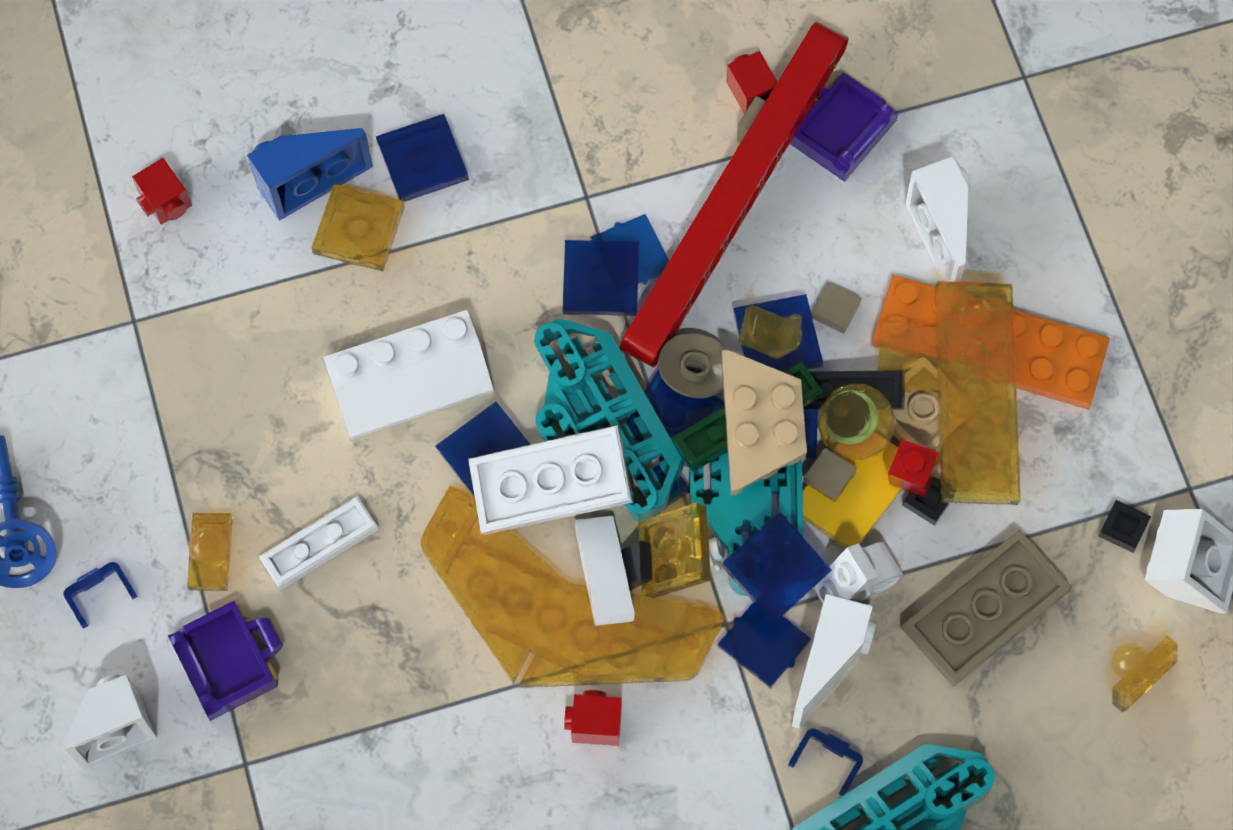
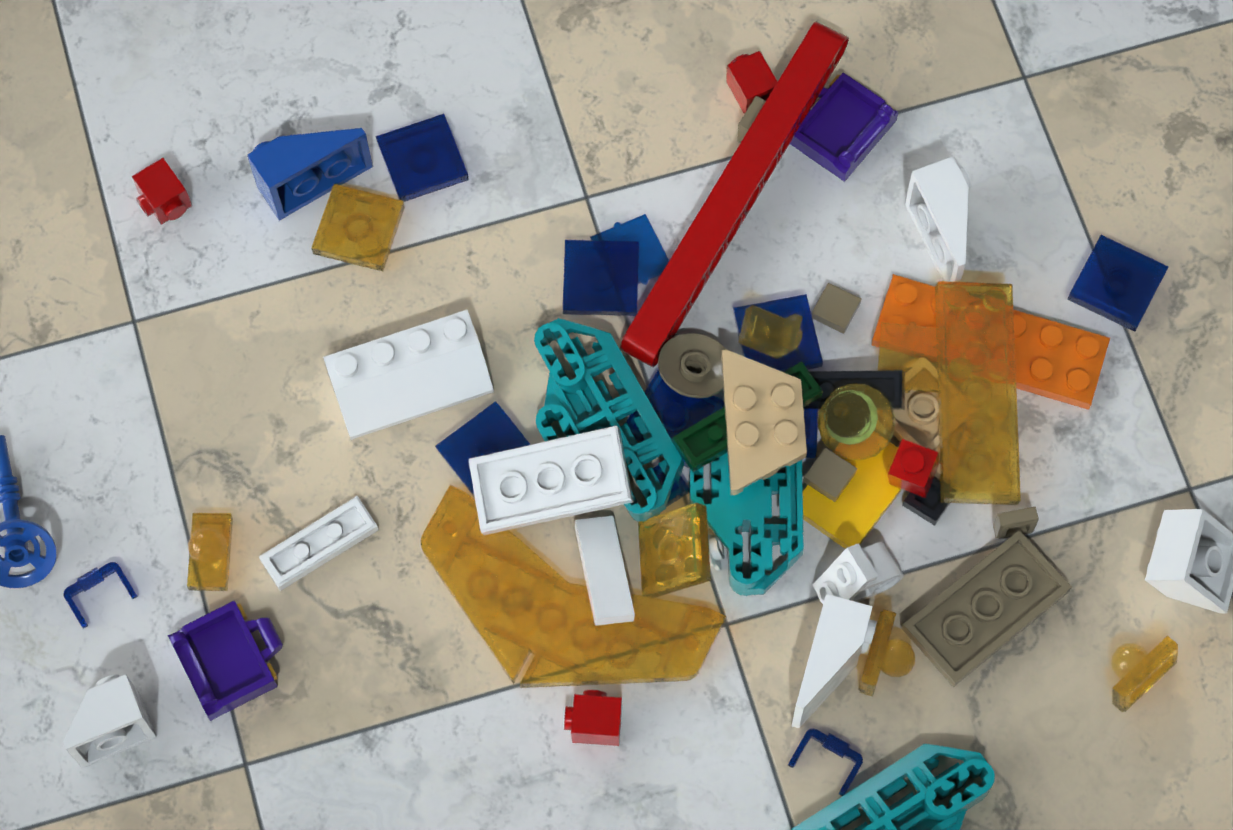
(637, 563): black tile -> none
(764, 646): clear blue piece -> none
(775, 567): clear blue plate -> none
(891, 656): none -> clear yellow tile
(1010, 522): none -> dark tan tile
(1117, 283): none -> clear blue plate
(1124, 526): black tile -> none

